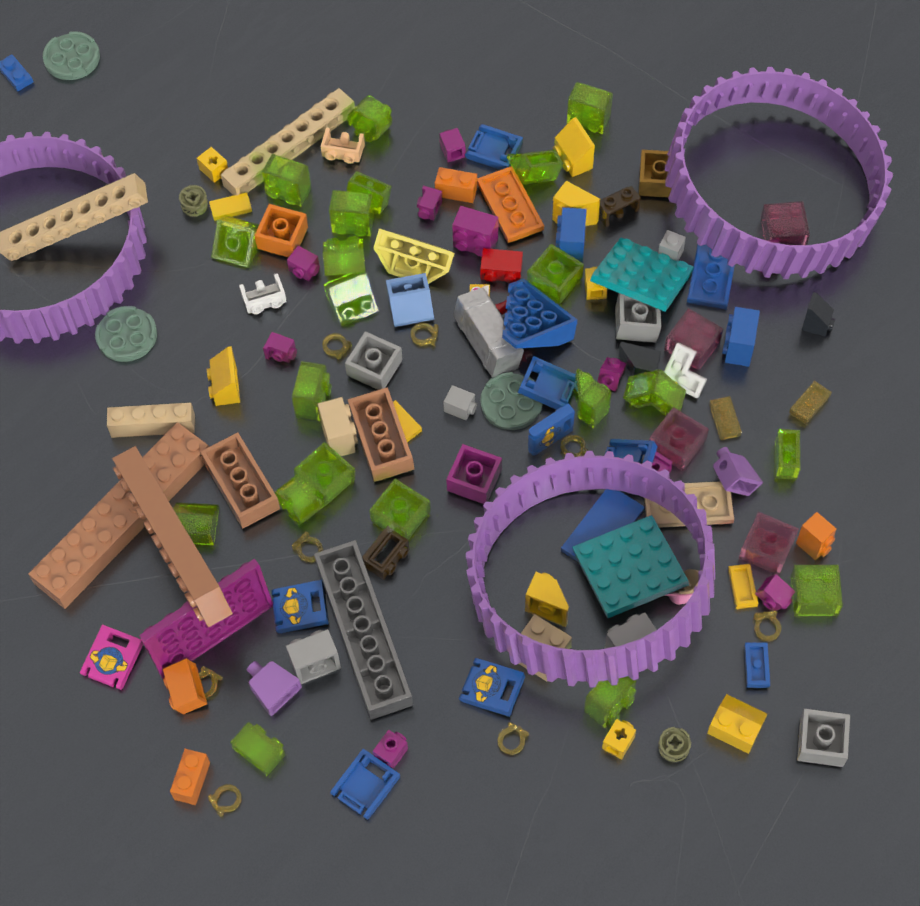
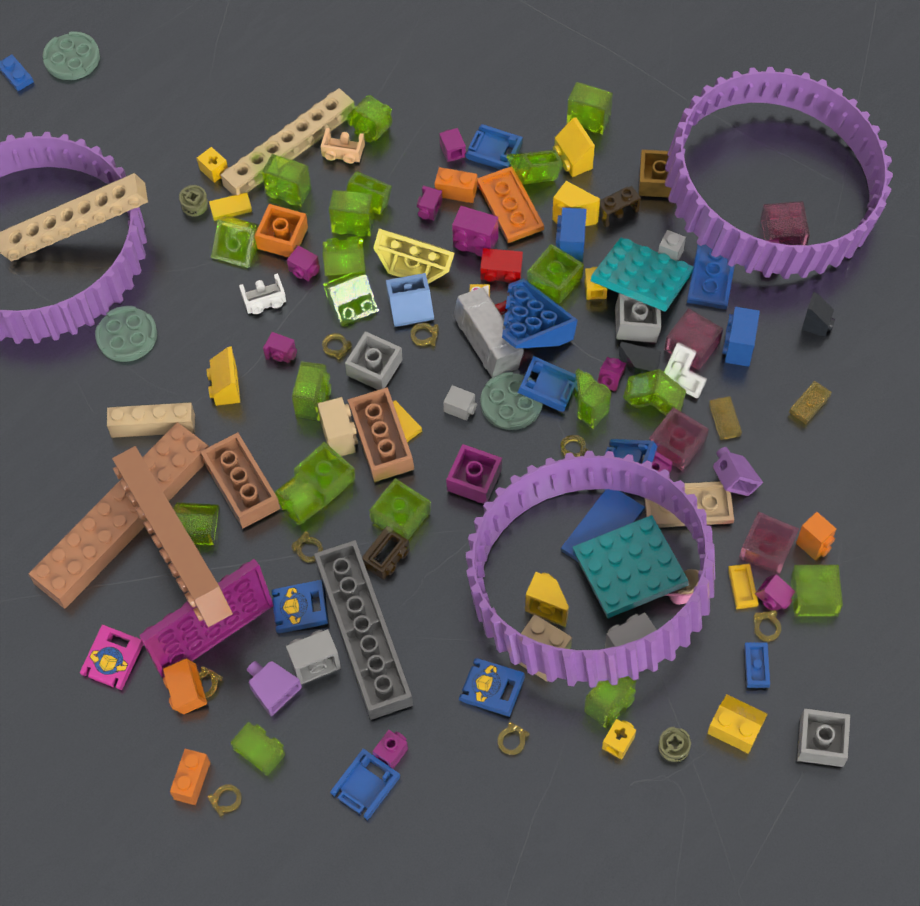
(551, 429): blue container -> none
(787, 454): clear neon green brick -> none

